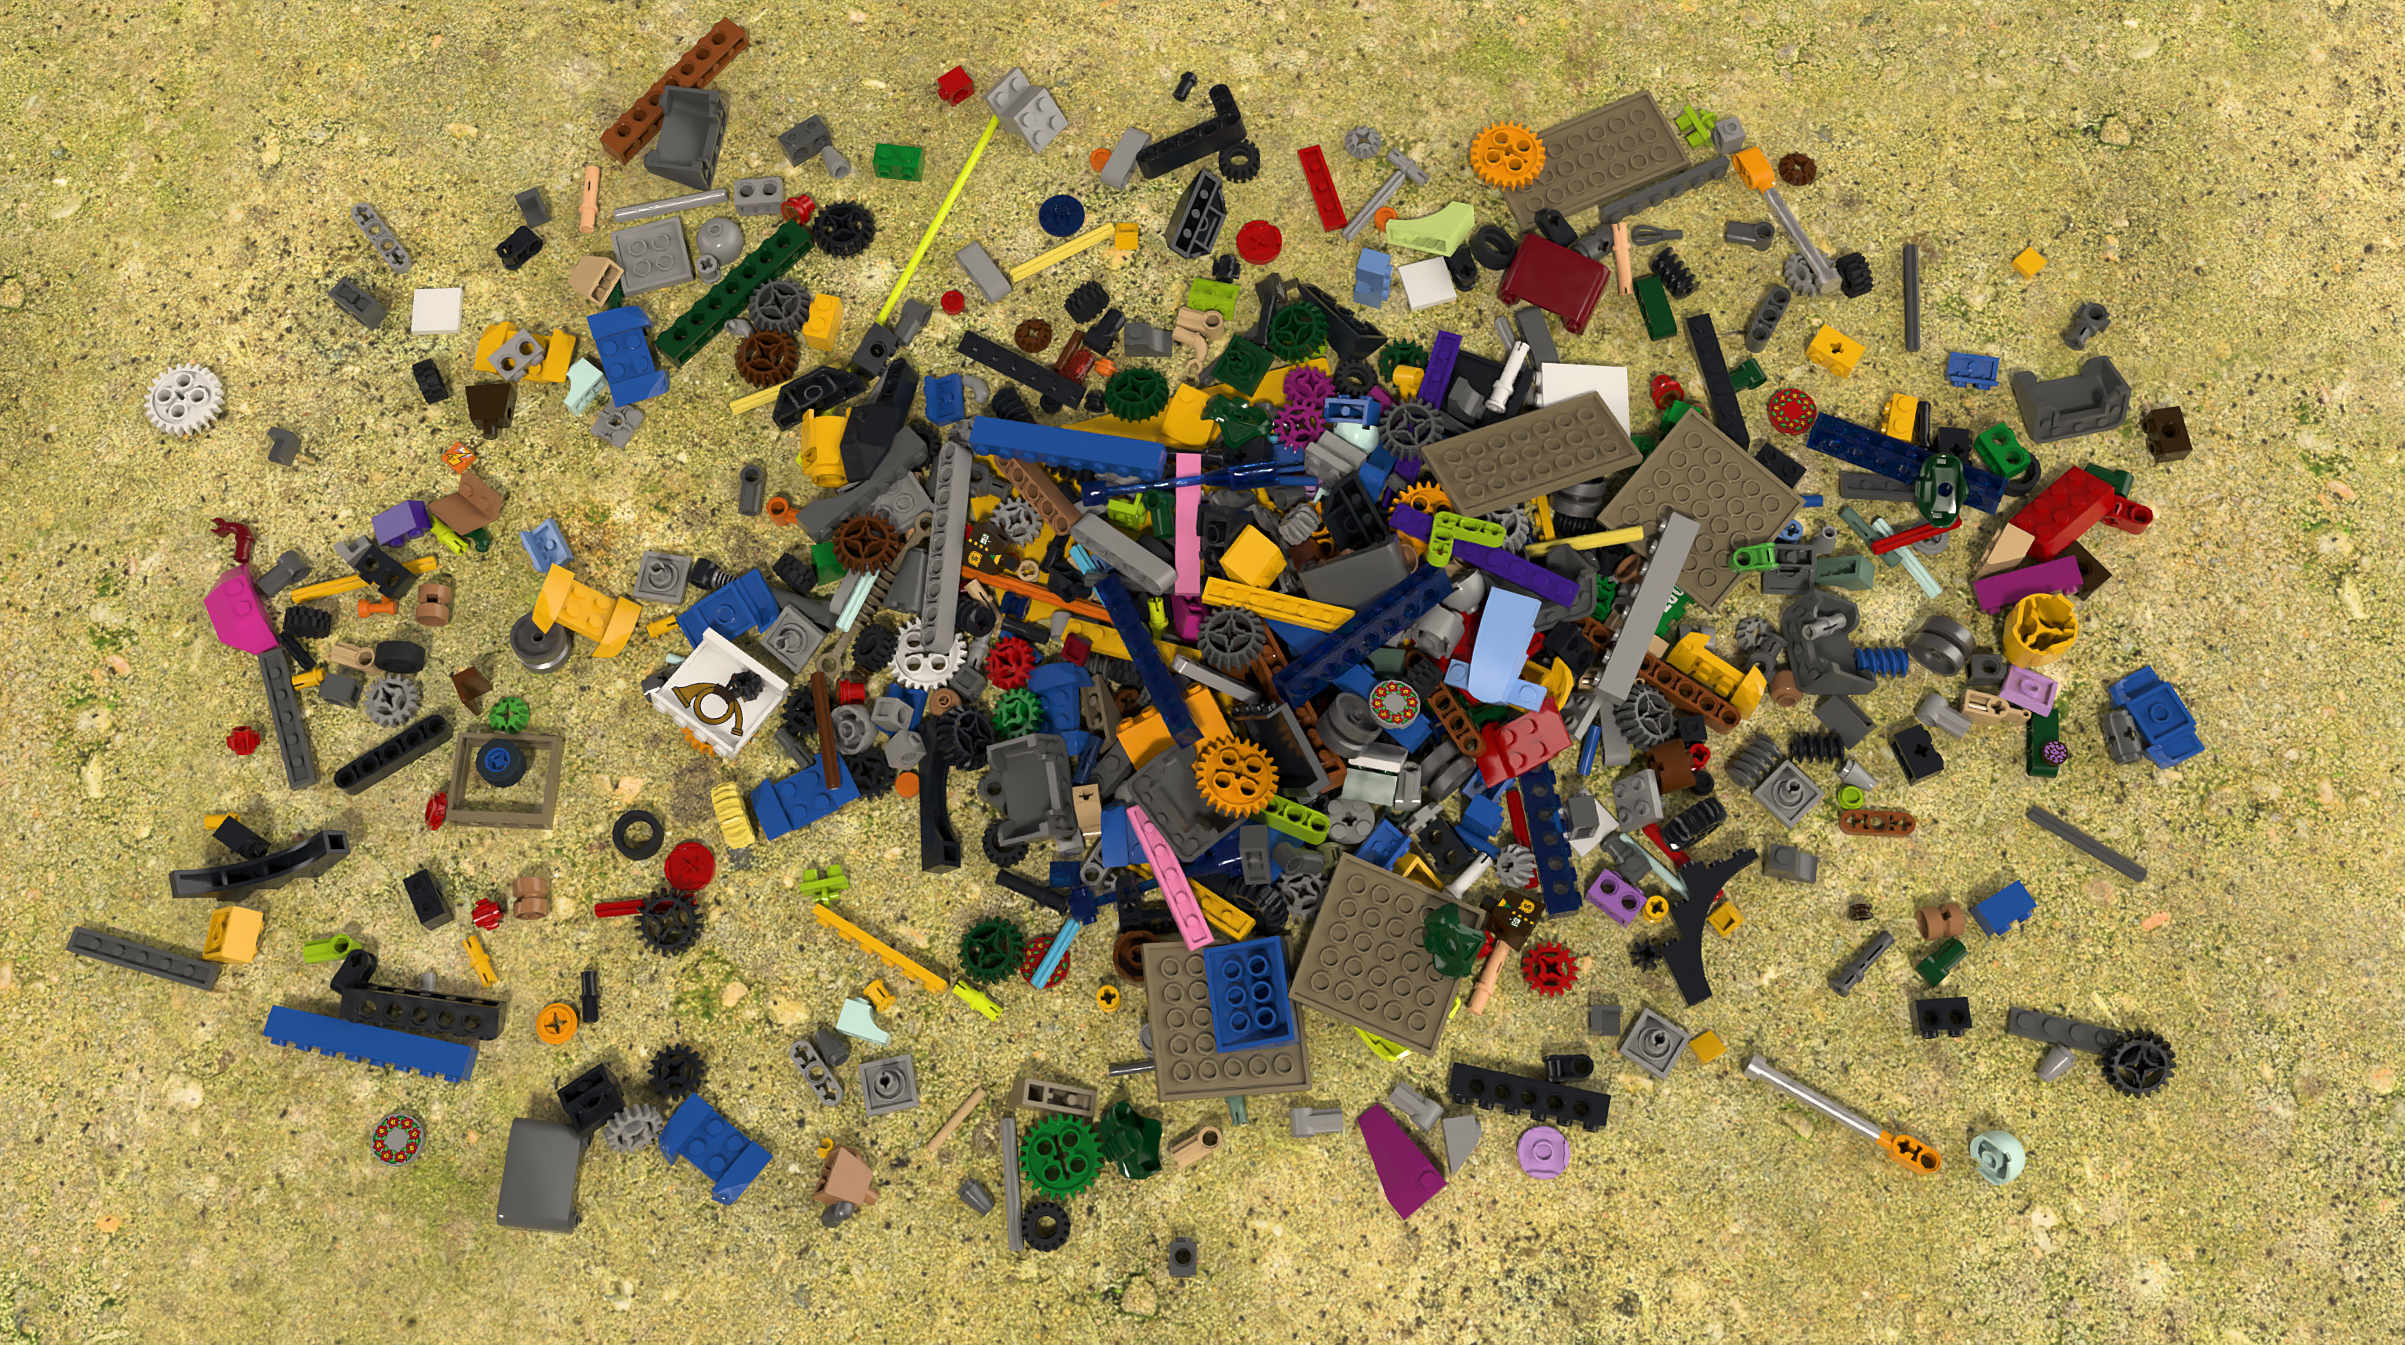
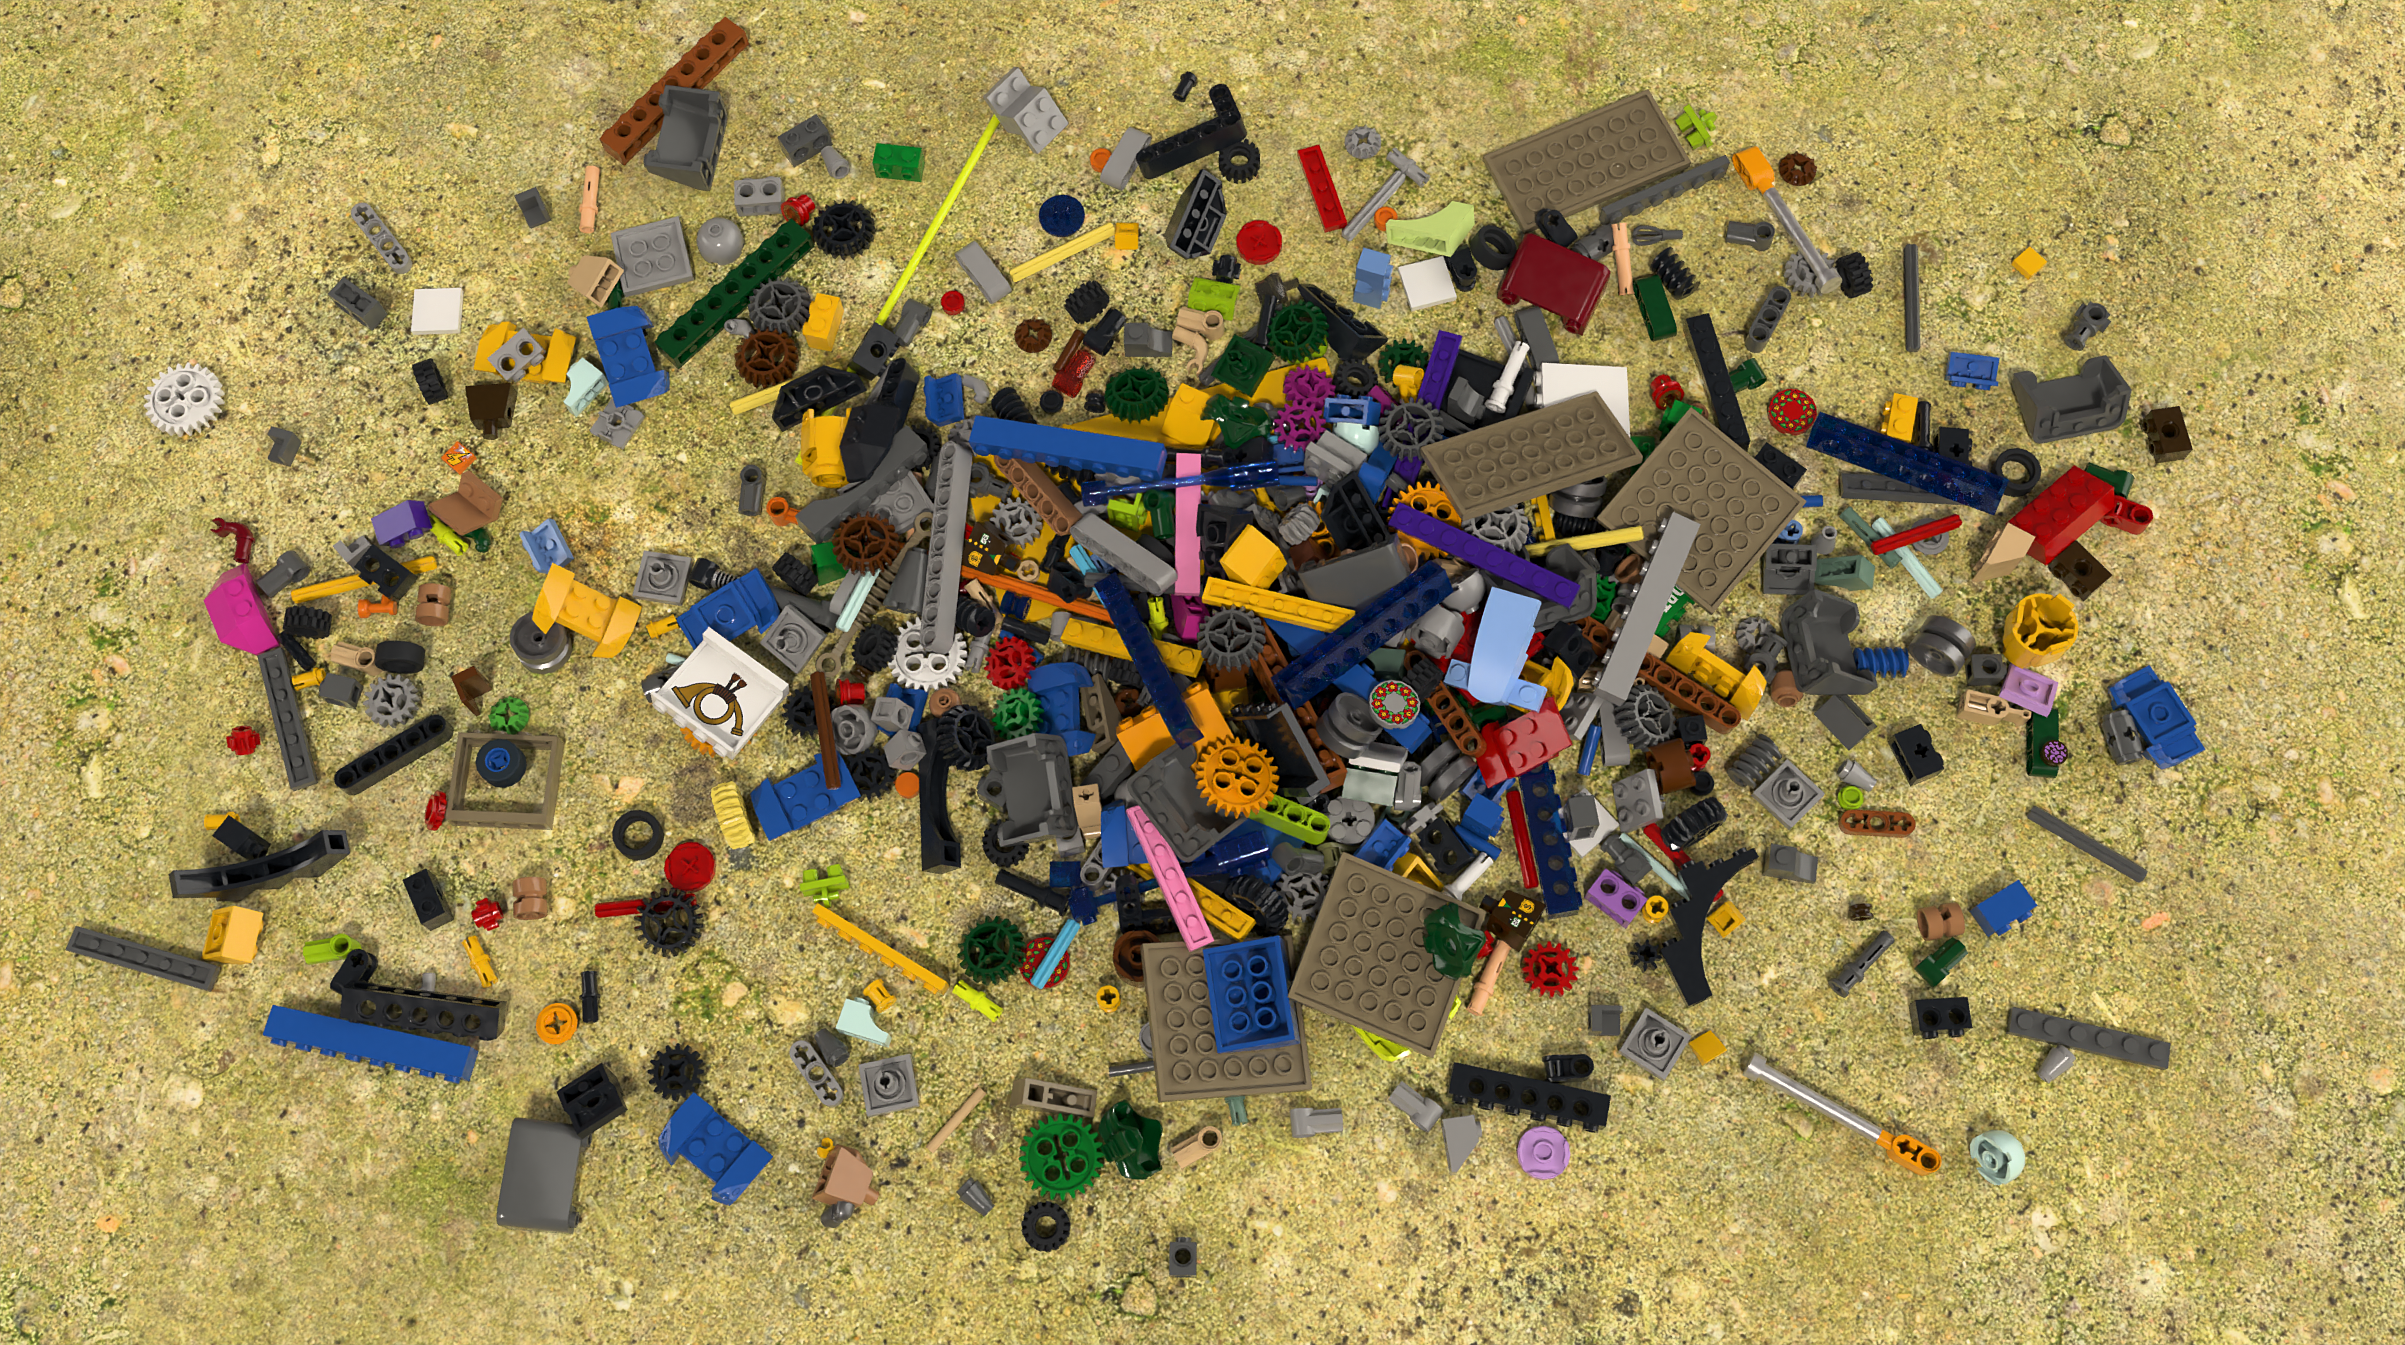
(398, 1140): tile -> none
(519, 245): black piece -> none
(633, 1128): light grey gear -> none
(670, 205): light grey axle -> none
(708, 270): light grey bush -> none
(746, 686): black gear -> none
(794, 748): dark grey axle -> none
(955, 86): red brick -> none
(968, 684): dark grey brick -> none
(1012, 1184): light grey axle -> none
(1022, 370): black plate -> none
(1076, 649): dark red plate -> none
(1087, 761): dark blue pin -> none
(1104, 367): orange plate -> none
(1215, 679): light grey beam -> none
(1255, 854): dark grey arch -> none
(1402, 1168): magenta wedge -> none
(1452, 526): lime beam -> none
(1507, 156): light orange gear -> none
(1515, 866): light grey gear -> none
(1728, 136): light grey brick -> none
(1757, 558): bright green piece -> none
(1816, 746): black piece -> none
(1824, 626): light grey pin -> none
(1829, 342): yellow brick -> none
(1935, 470): dark green piece -> none
(1937, 713): light grey piece -> none
(1996, 455): green brick -> none
(2010, 588): magenta brick -> none
(2139, 1083): black gear -> none

